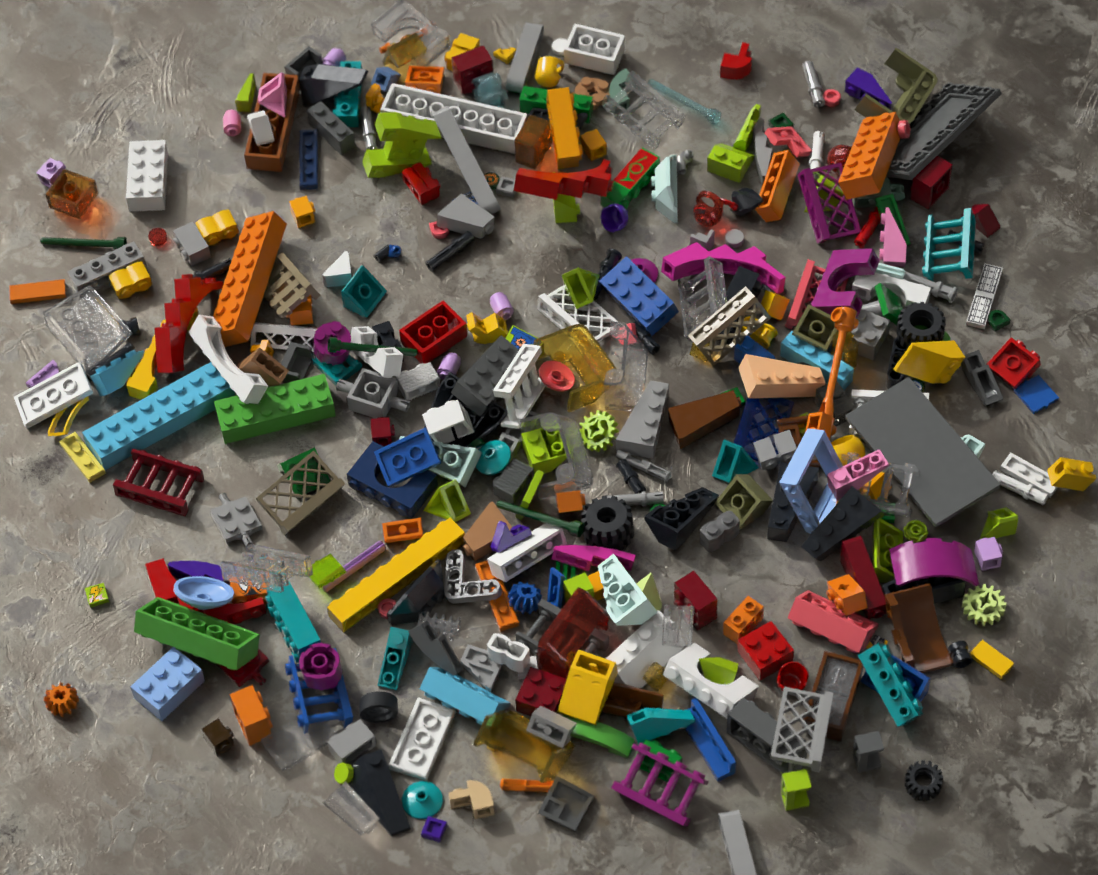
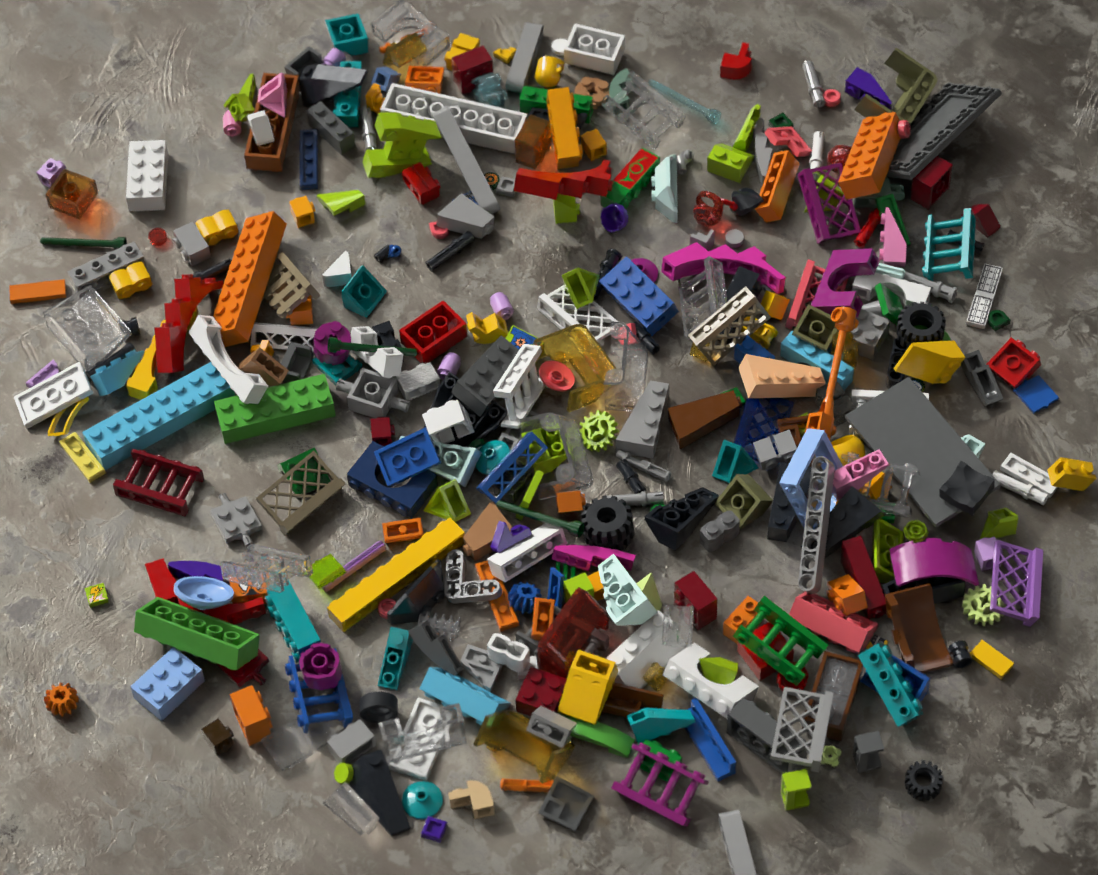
(239, 107): none -> lime brick
(341, 201): none -> lime slope
(348, 34): none -> teal slope
(403, 745): none -> clear arch
(506, 463): none -> blue fence
(542, 617): none -> orange brick
(789, 626): none -> green fence
(820, 533): none -> light grey beam
(830, 750): none -> yellowish green plate
(967, 488): none -> black brick
(1032, 582): none -> medium lavender fence

